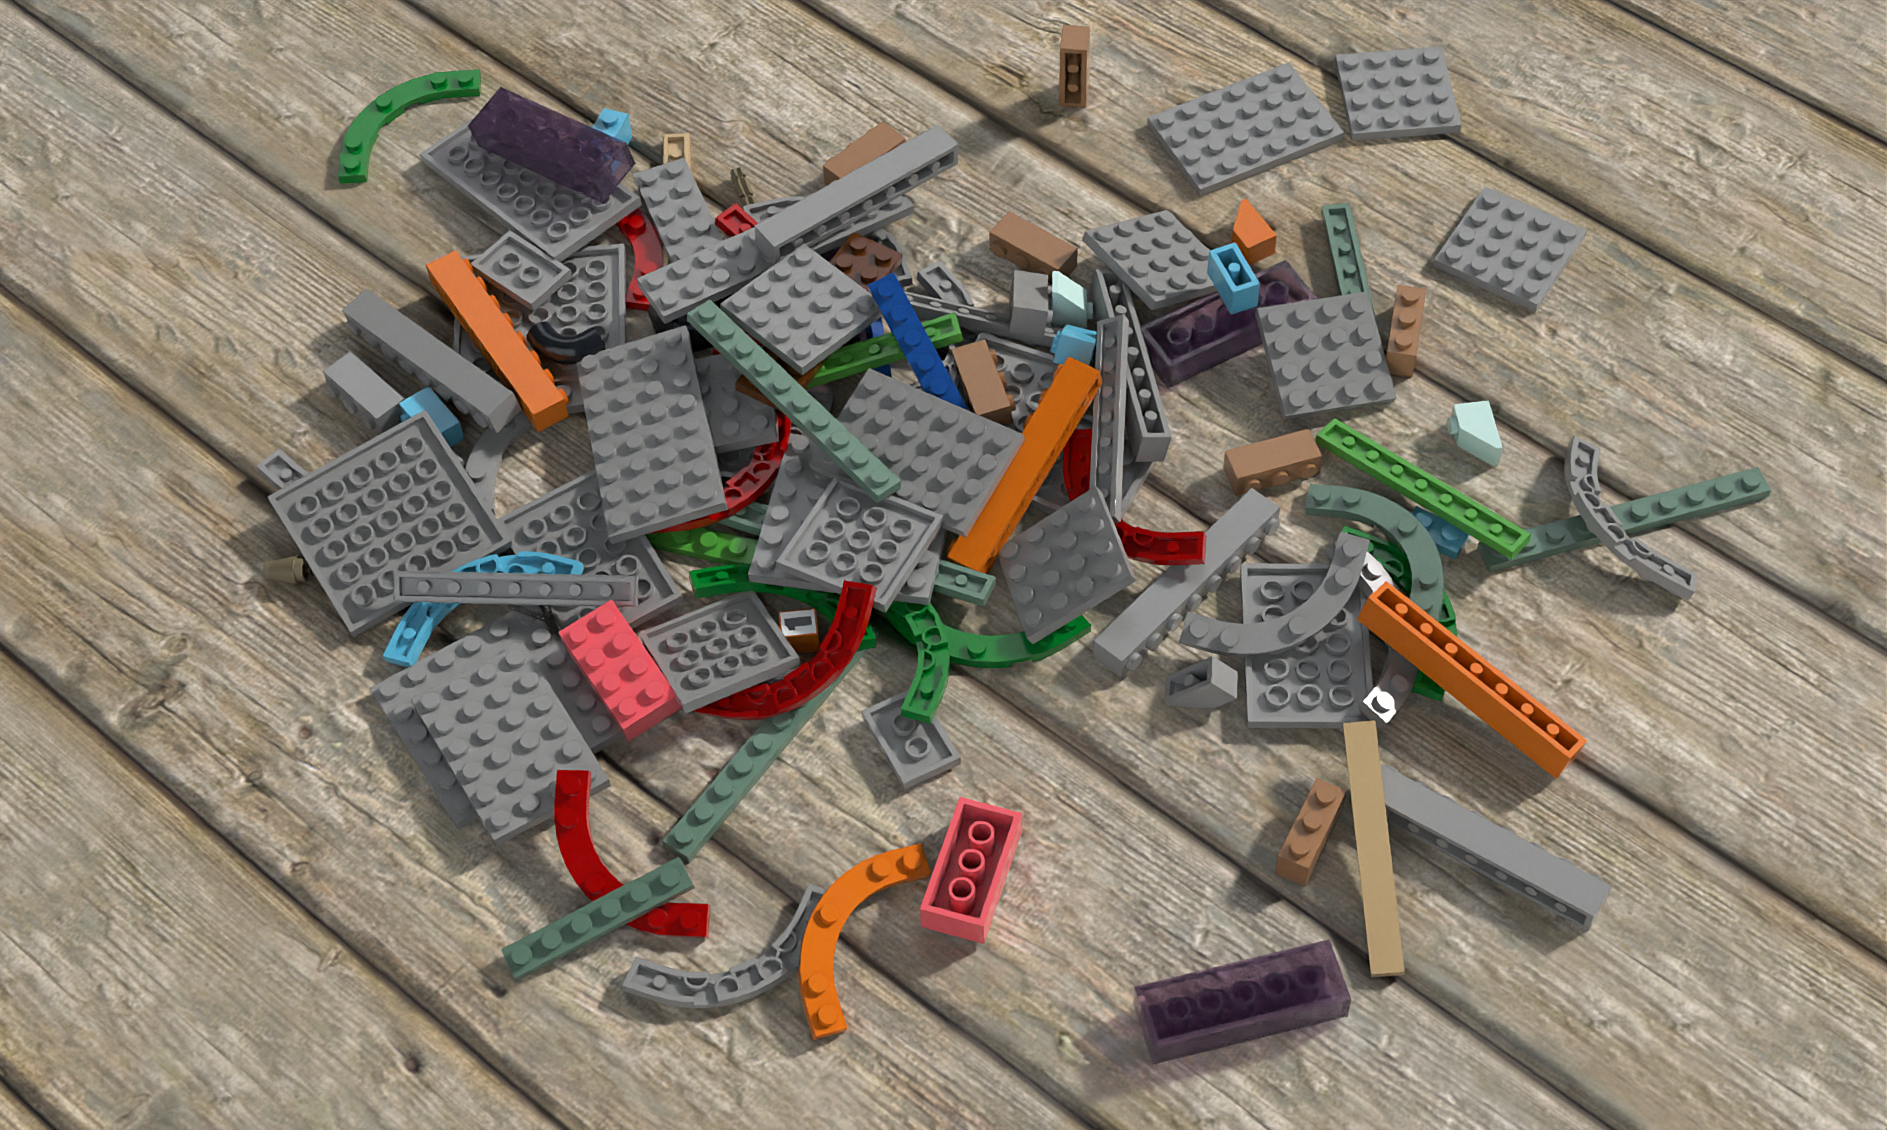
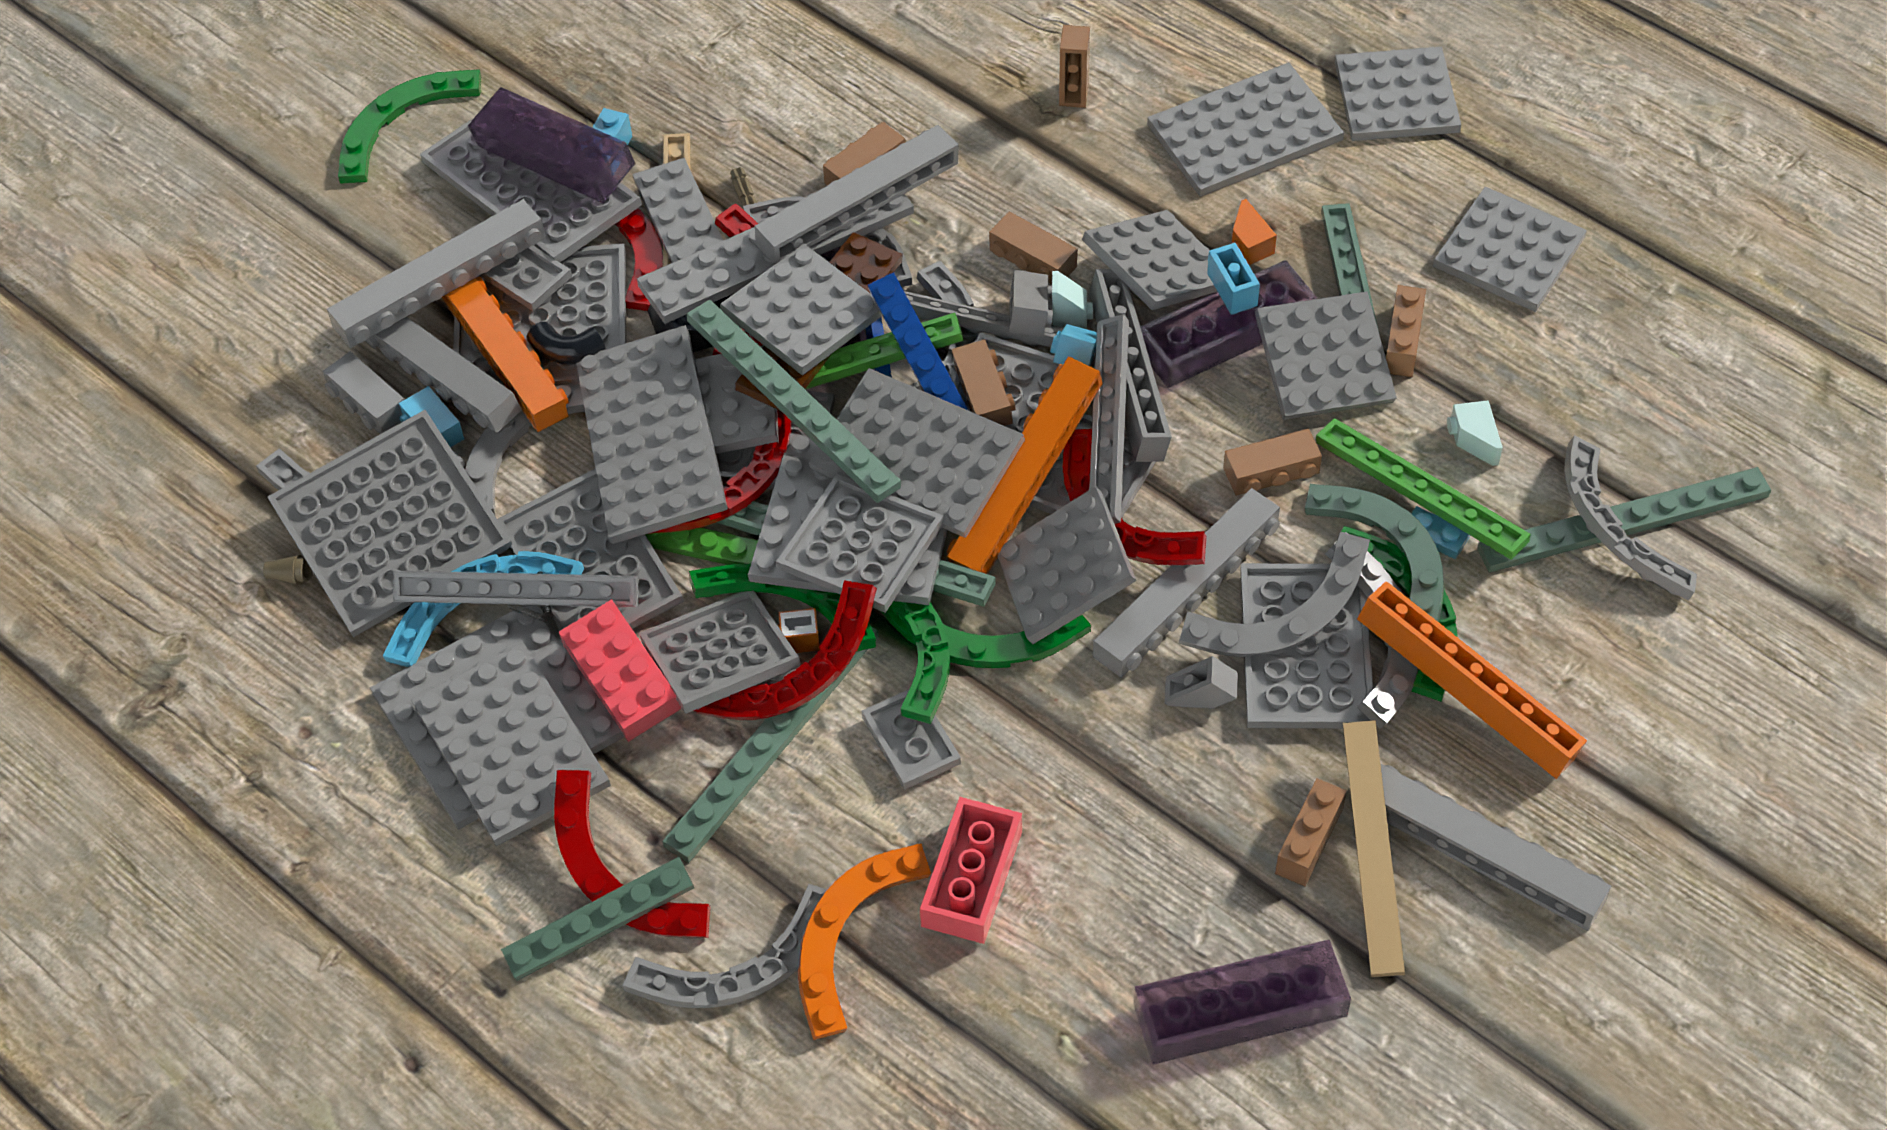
(436, 273): none -> light grey brick

